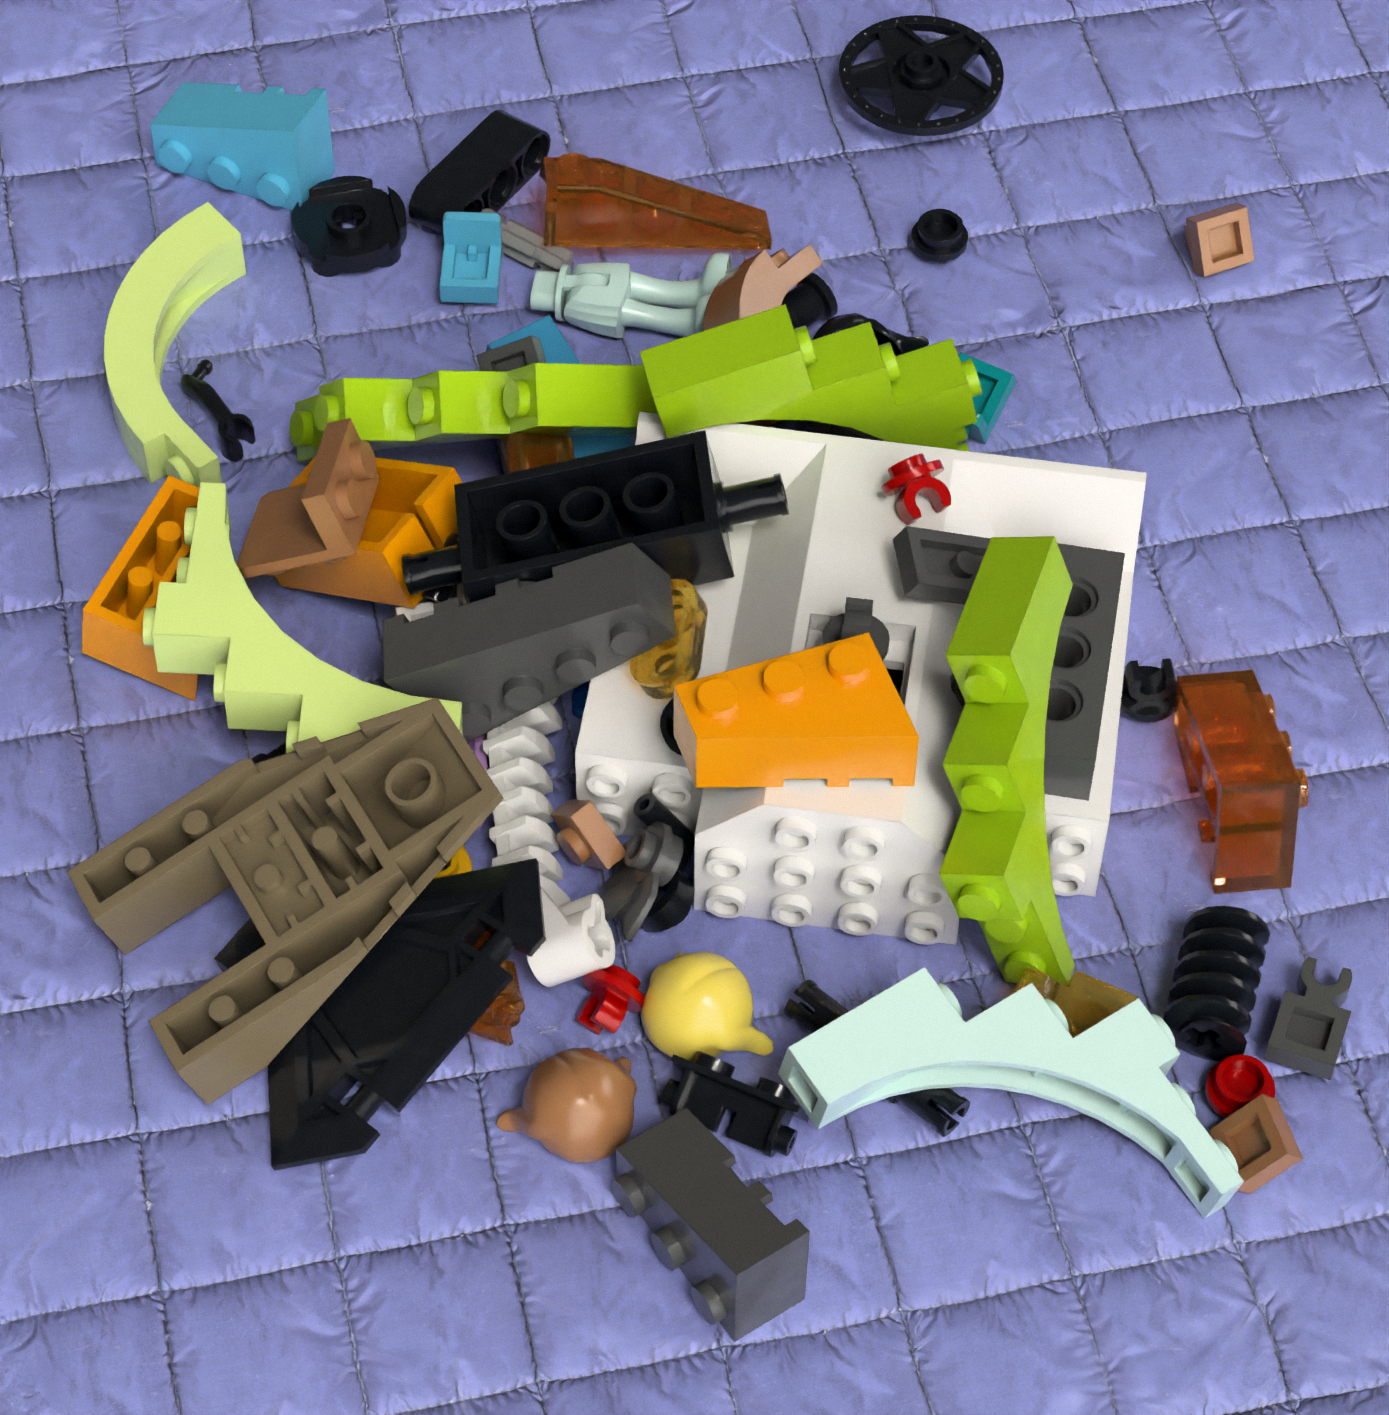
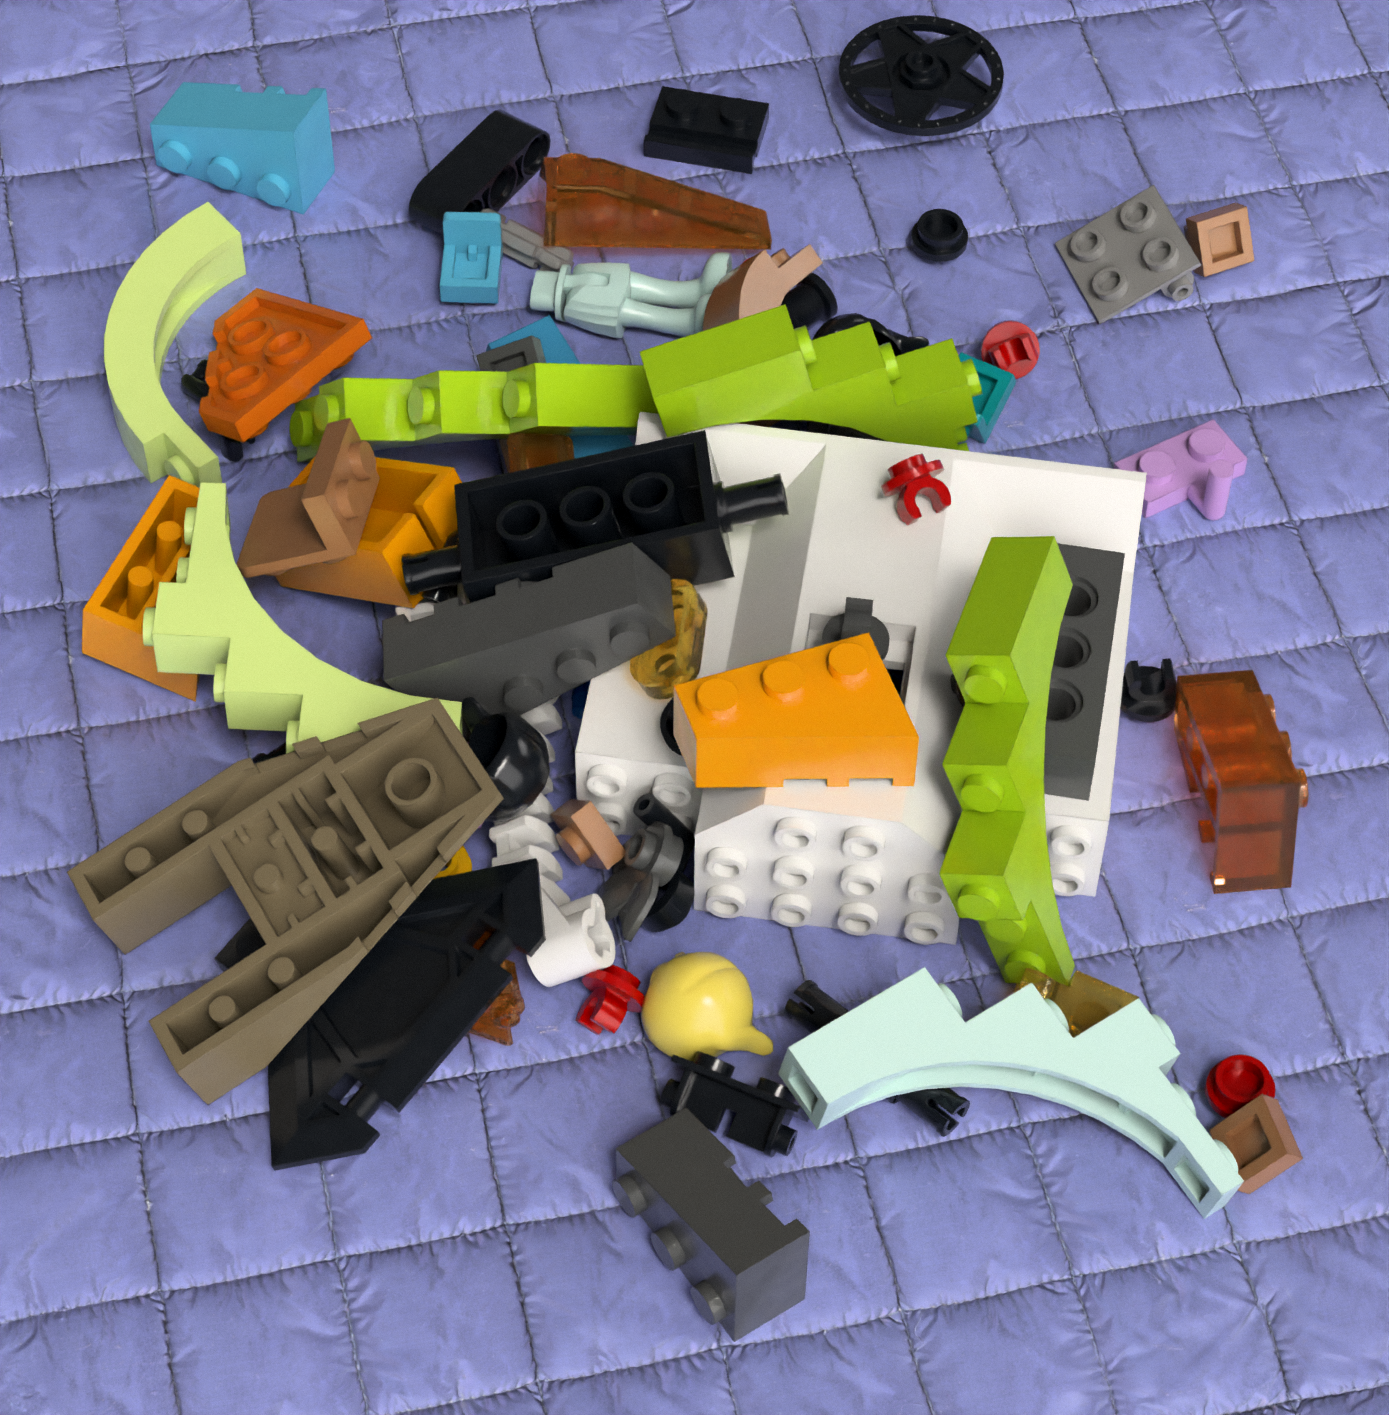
(272, 357): none -> orange plate
(337, 250): black plate -> none
(510, 754): none -> black hair
(576, 1105): medium nougat hair -> none
(706, 129): none -> black plate
(938, 563): dark grey plate -> none
(1011, 347): none -> red plate
(1130, 256): none -> light grey hinge
(1191, 467): none -> lavender plate
(1216, 981): black piece -> none
(1311, 1024): dark grey plate -> none

